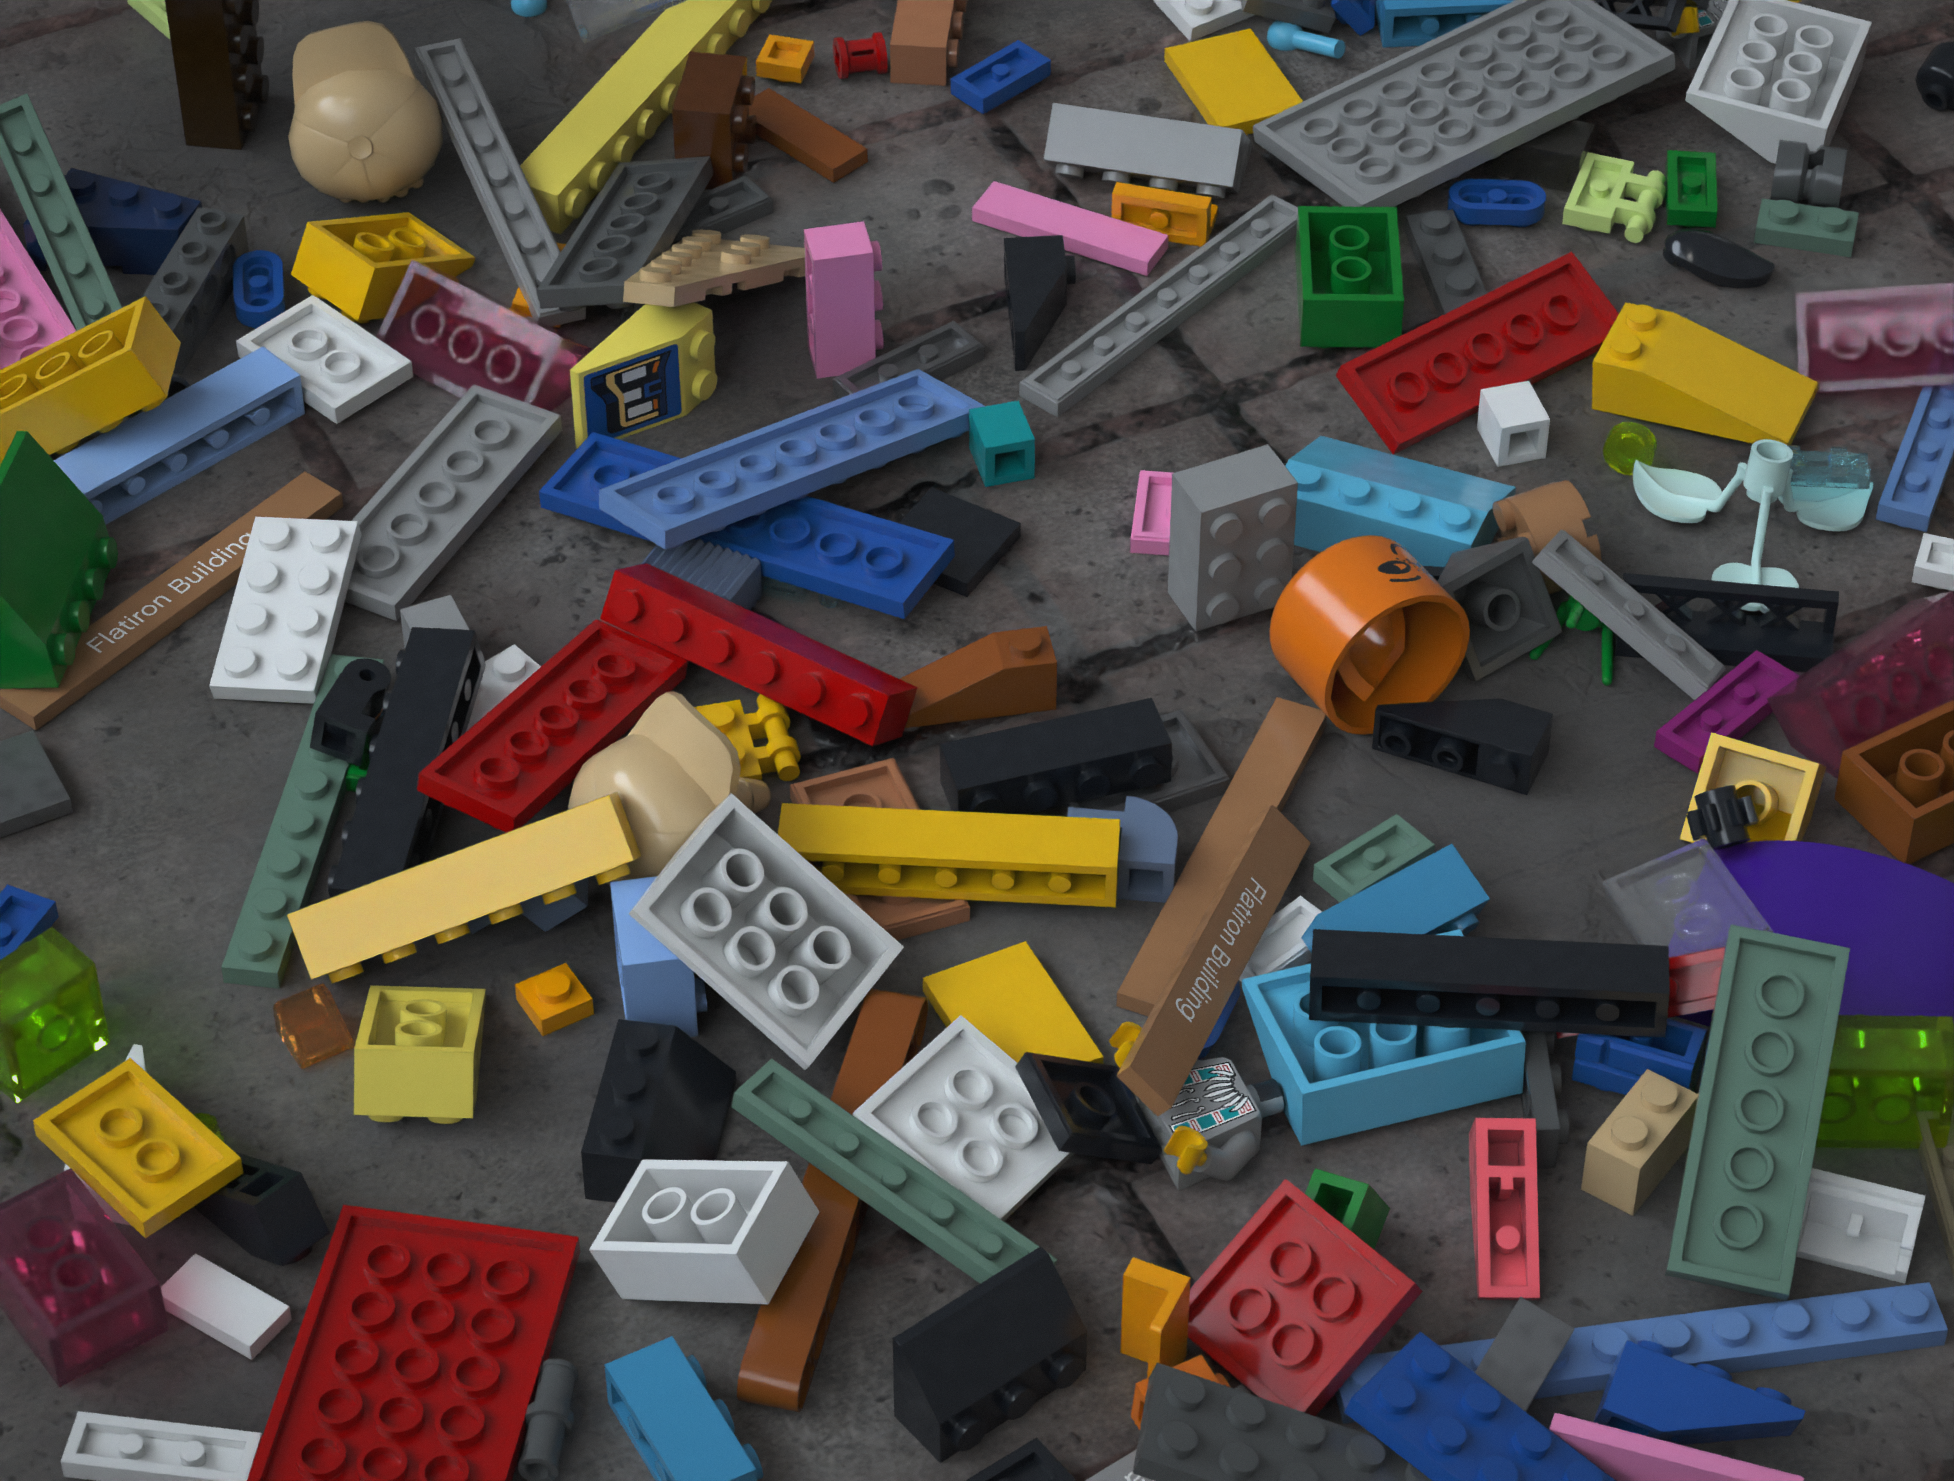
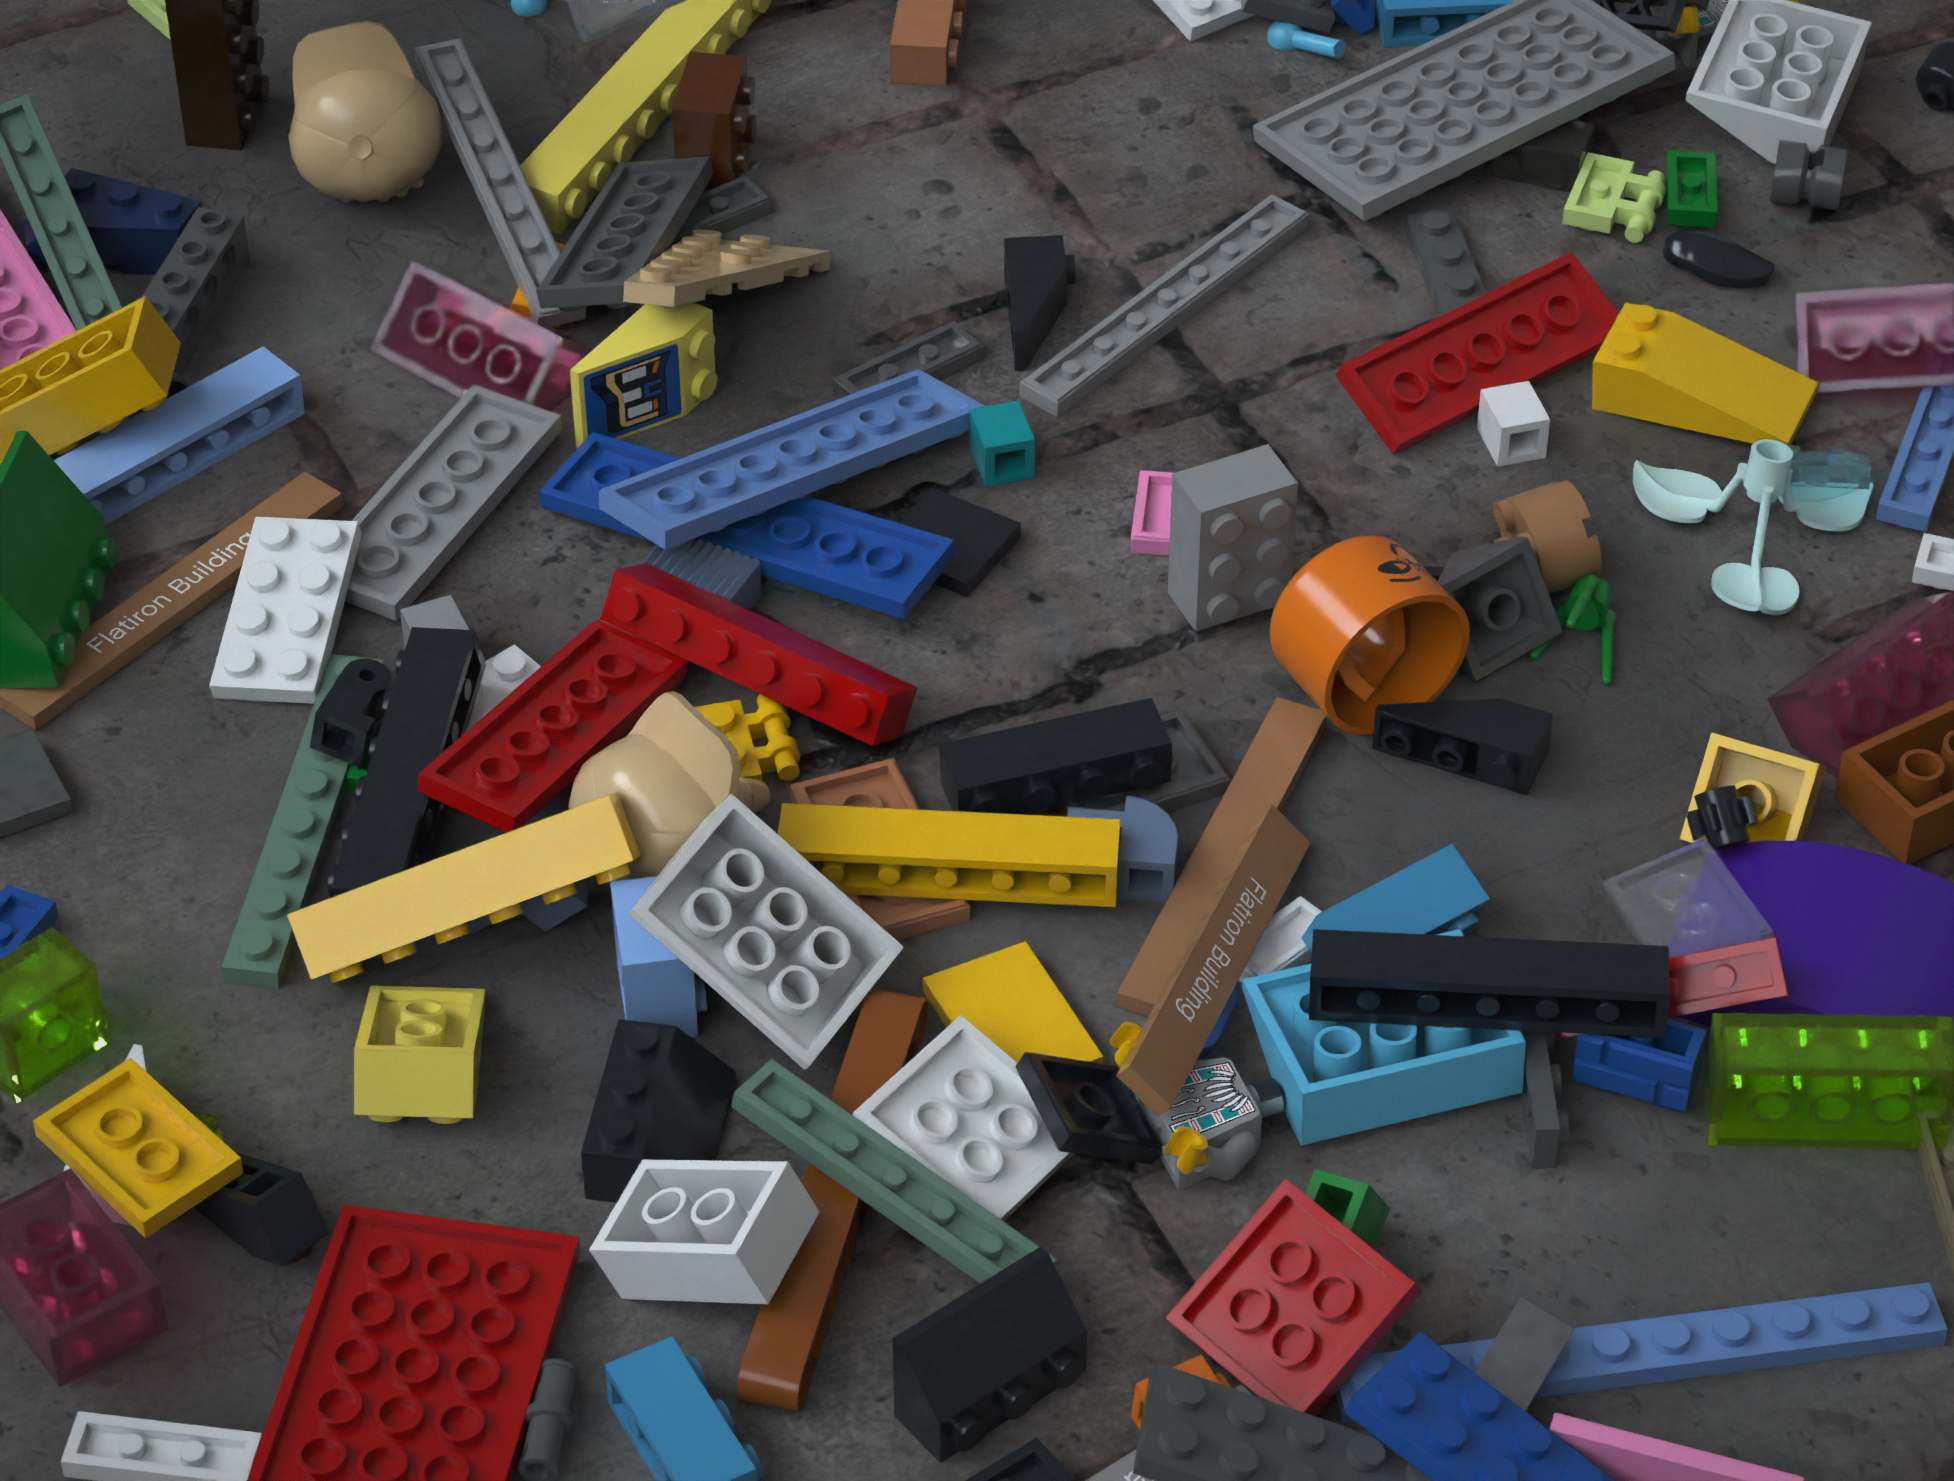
(224, 1306): white tile -> none
(258, 287): blue plate -> none
(311, 1026): clear orange slope -> none
(336, 358): white plate -> none
(364, 260): yellow slope -> none
(554, 999): light orange plate -> none
(785, 58): light orange plate -> none
(806, 136): dark orange tile -> none
(842, 297): bright pink brick -> none
(849, 59): red bush -> none
(987, 679): dark orange slope -> none
(1000, 77): blue plate -> none
(1082, 230): bright pink tile -> none
(1146, 149): light grey slope -> none
(1154, 1314): light orange panel -> none
(1180, 215): light orange panel -> none
(1231, 79): yellow tile -> none
(1348, 276): green brick -> none
(1369, 492): medium azure slope -> none
(1371, 858): sand green plate -> none
(1497, 202): blue plate -> none
(1505, 1207): coral slope -> none
(1627, 444): clear neon green tile -> none
(1629, 614): light grey tile -> none
(1639, 1142): tan brick -> none
(1688, 1403): blue slope -> none
(1726, 708): magenta plate -> none
(1732, 634): black fence -> none
(1758, 1112): sand green plate -> none
(1806, 227): sand green plate -> none
(1859, 1225): white hinge -> none

